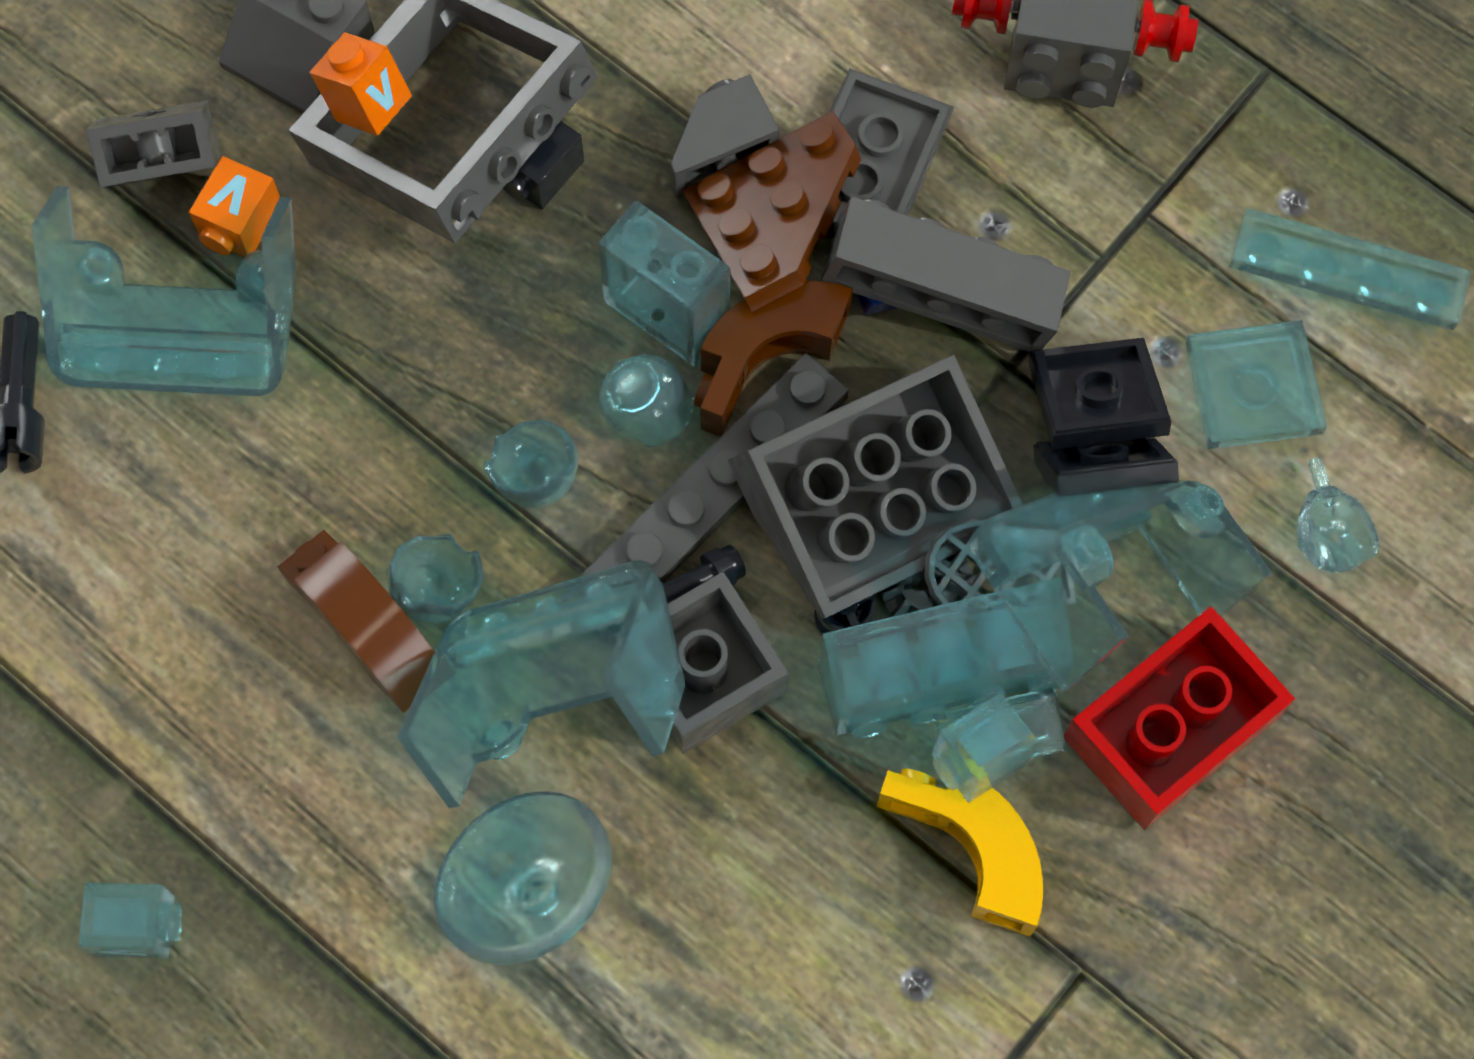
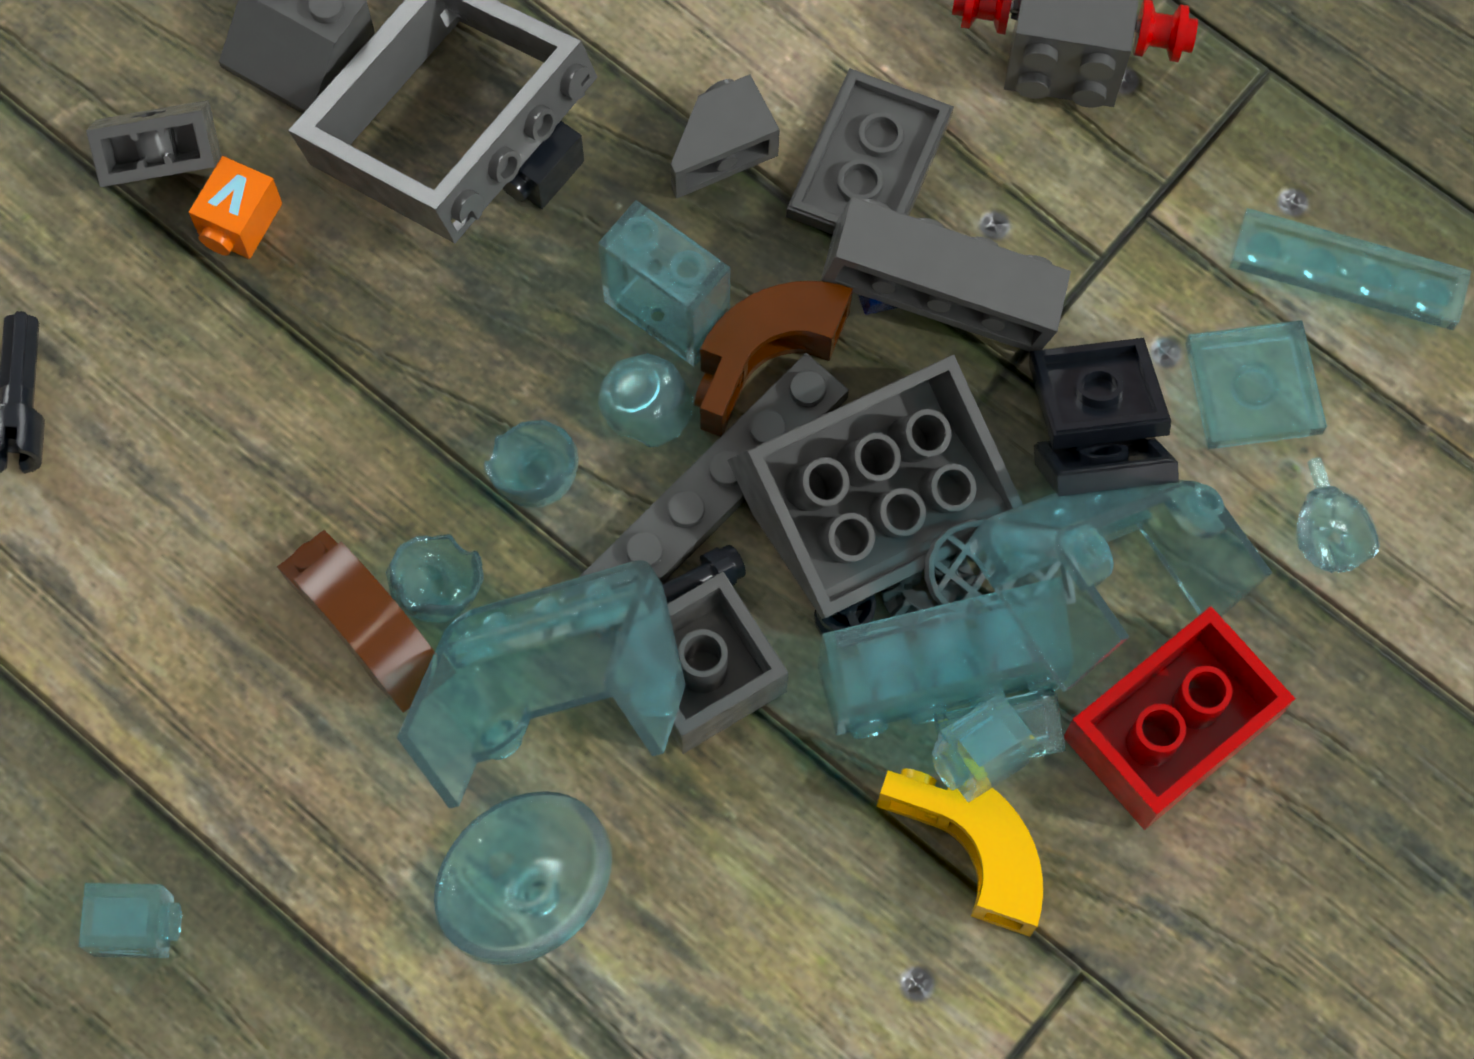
(162, 335): clear light blue windscreen -> none
(361, 83): orange brick -> none
(775, 207): reddish brown plate -> none

